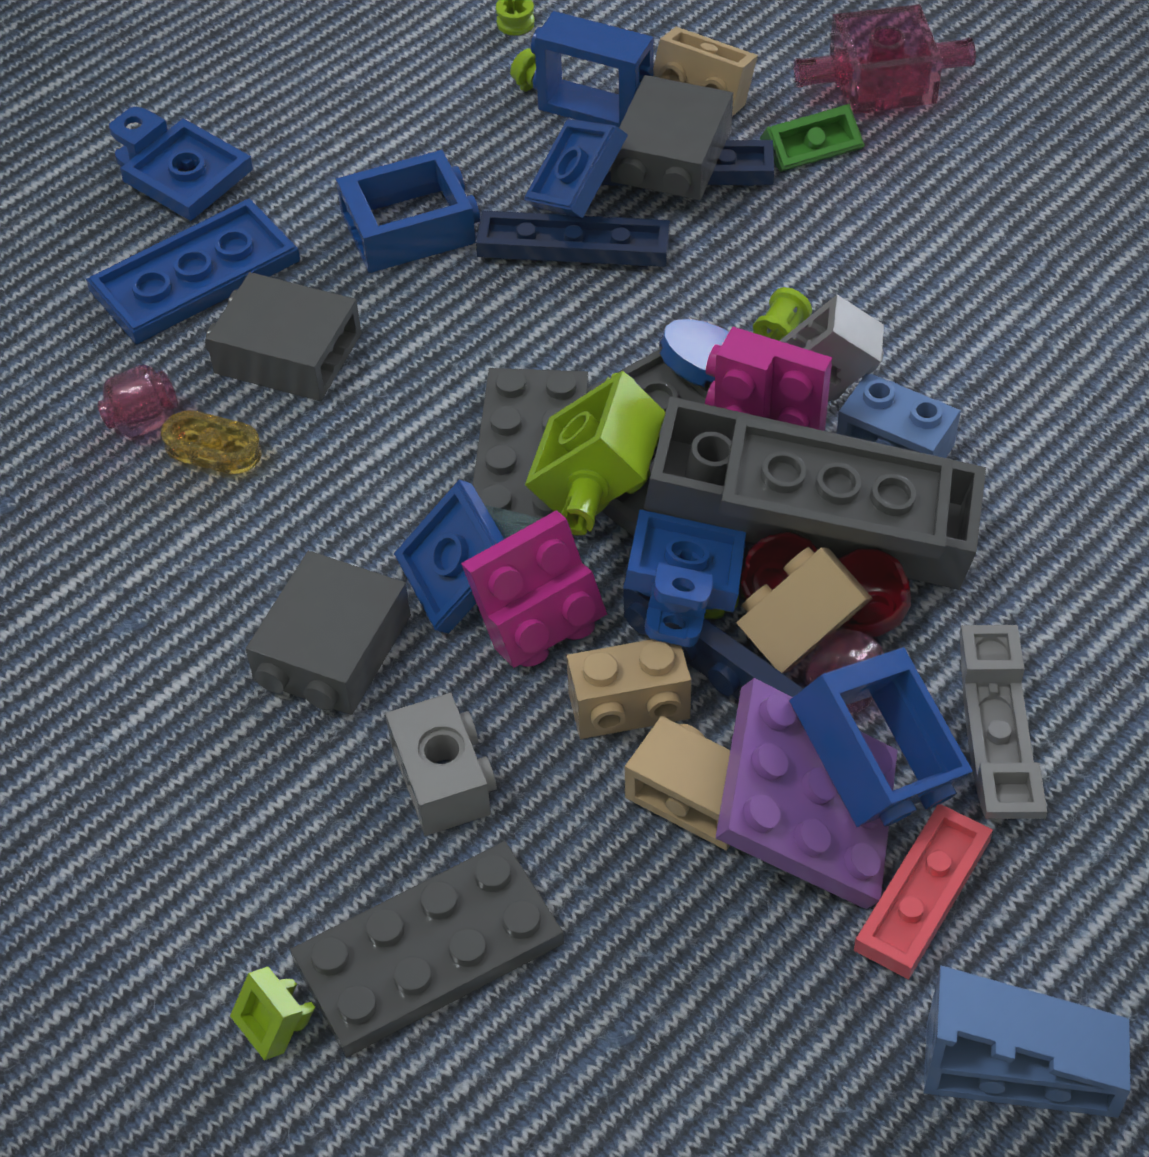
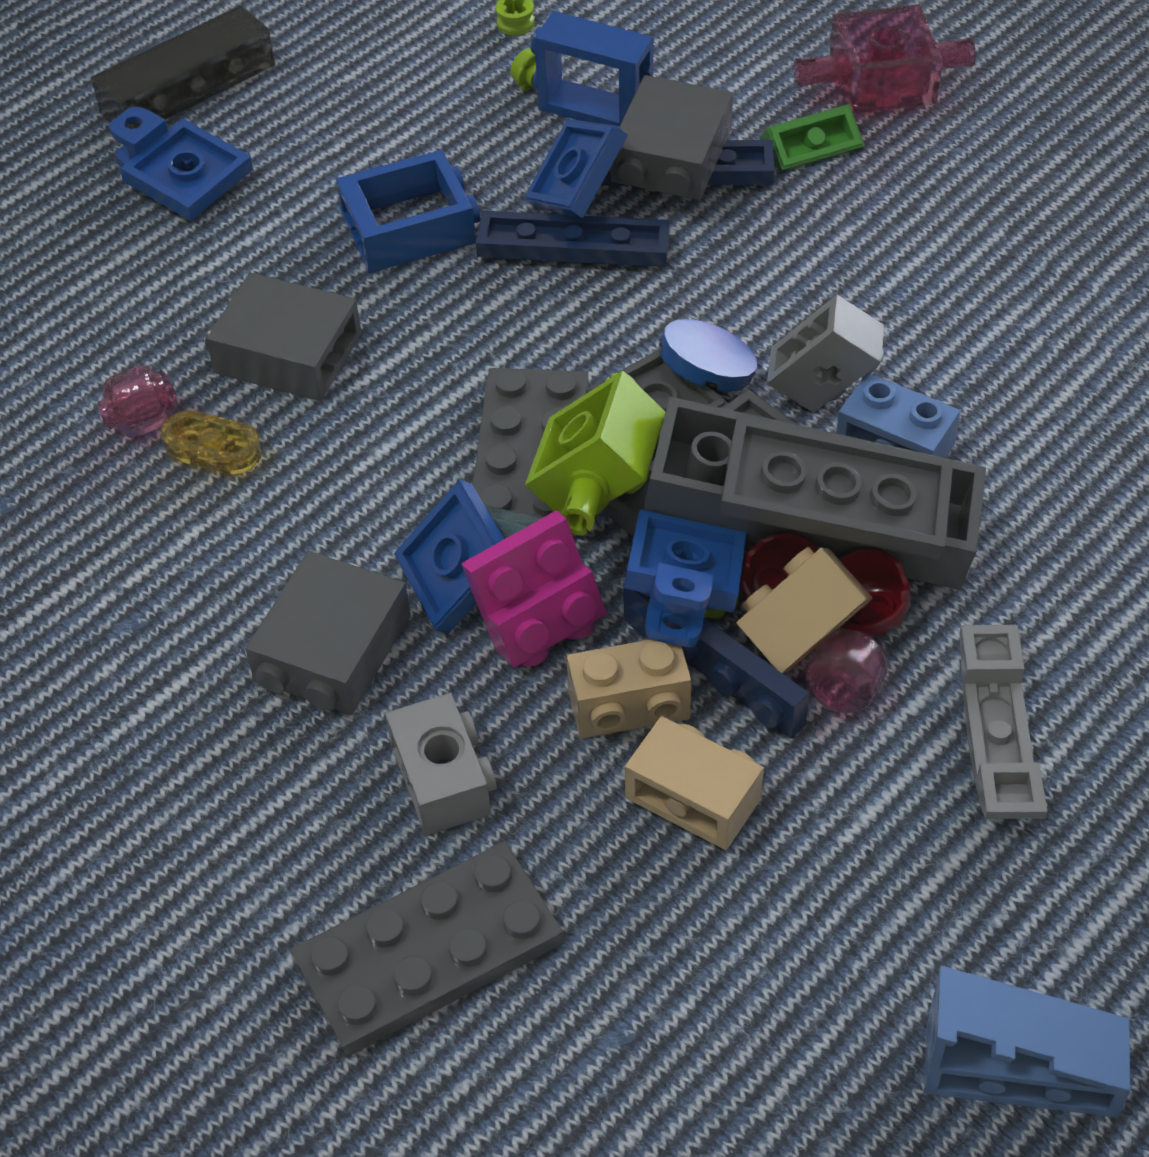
(187, 67): none -> clear smoke brick
(191, 270): blue tile -> none
(269, 1012): lime tile -> none
(705, 63): tan brick -> none
(769, 379): dark pink plate -> none
(780, 316): lime bush -> none
(787, 808): medium lavender plate -> none
(911, 719): blue window -> none
(923, 891): coral plate -> none

